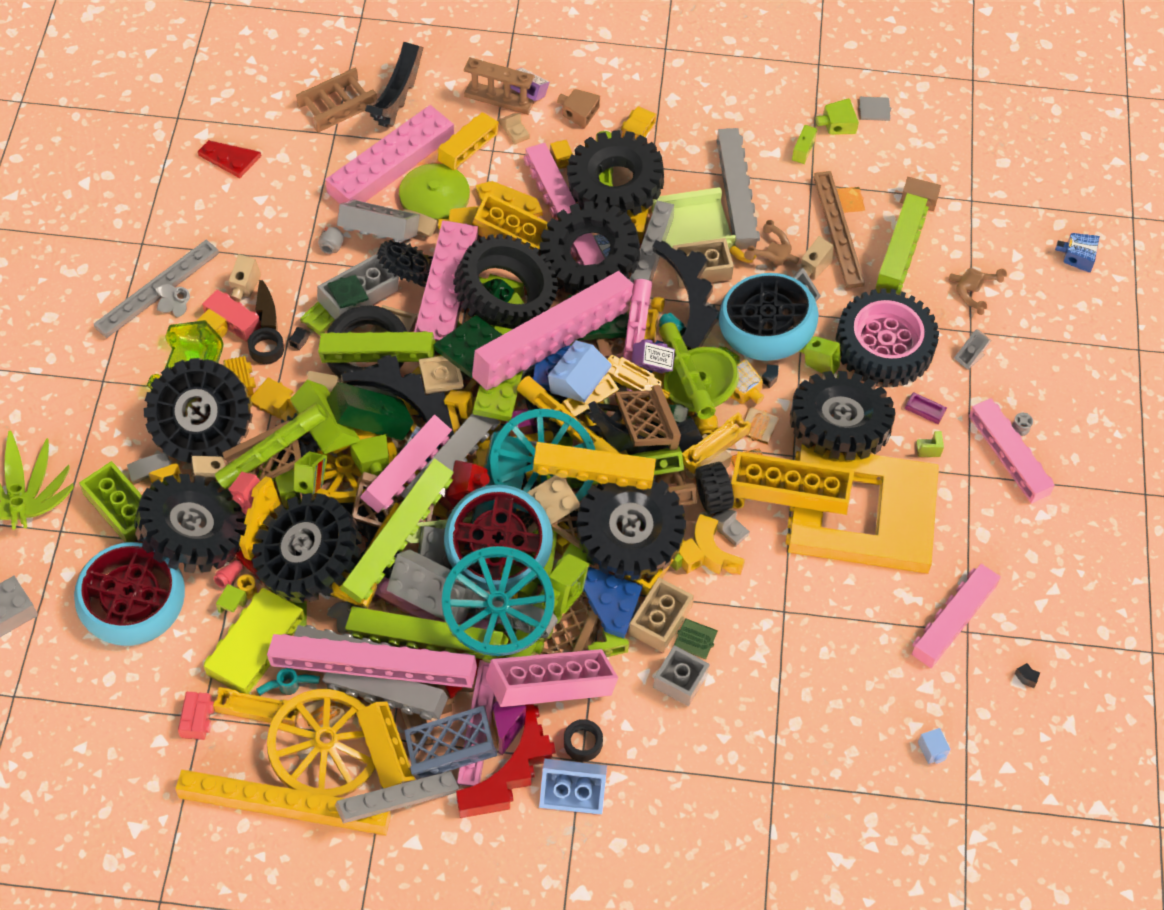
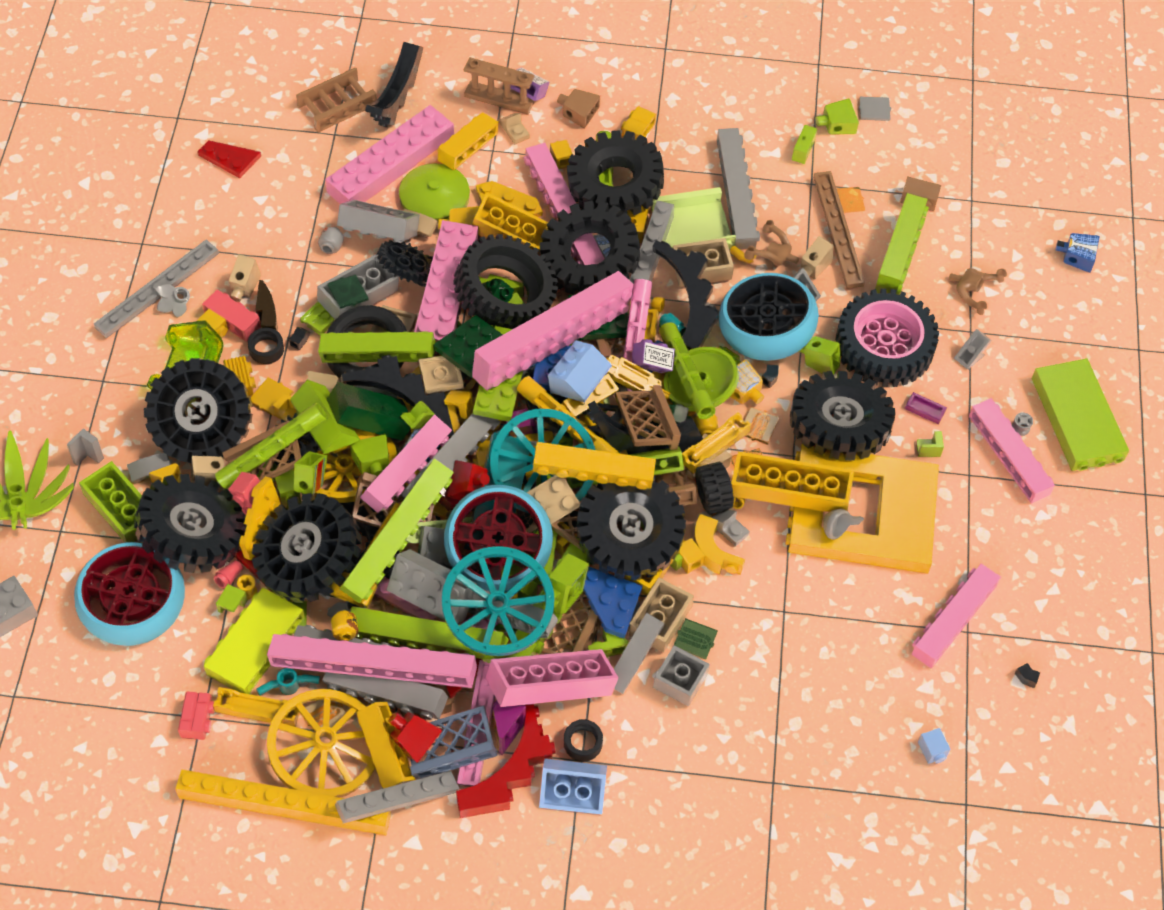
(84, 445): none -> light grey panel
(344, 625): none -> yellow head
(413, 734): none -> red torso
(418, 416): none -> lime panel
(636, 651): none -> light grey tile
(838, 521): none -> light grey hat
(1080, 415): none -> lime brick

